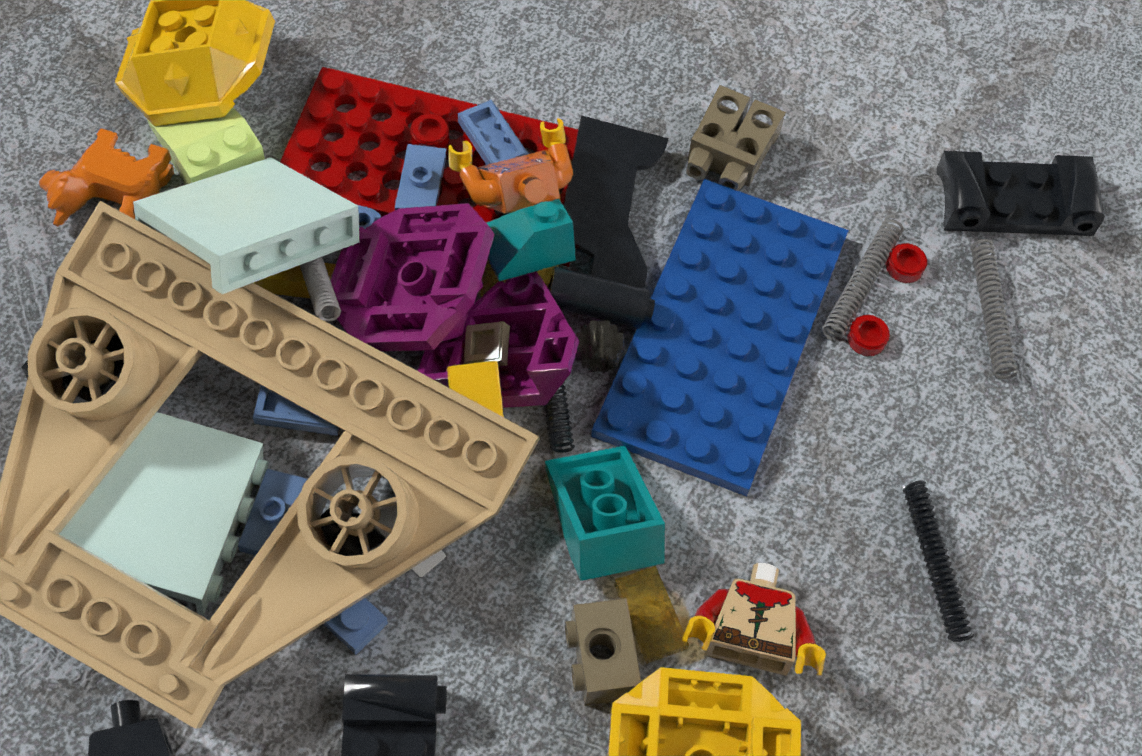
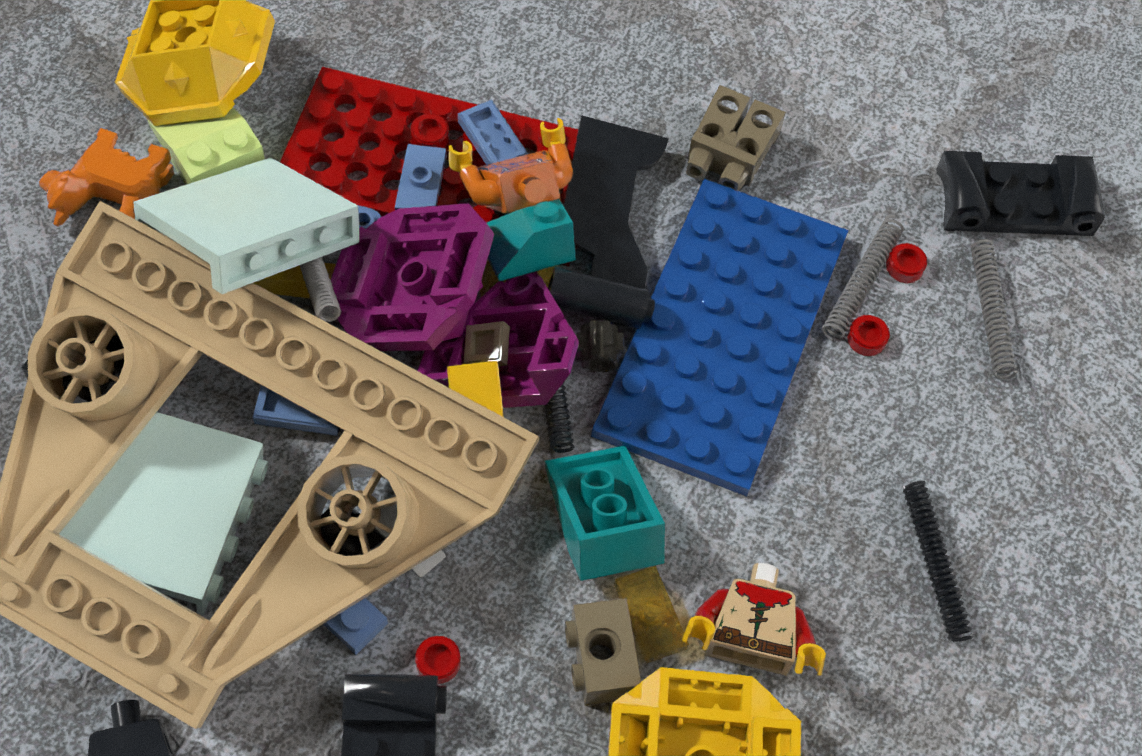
(272, 502): medium blue plate -> none
(438, 657): none -> red tile

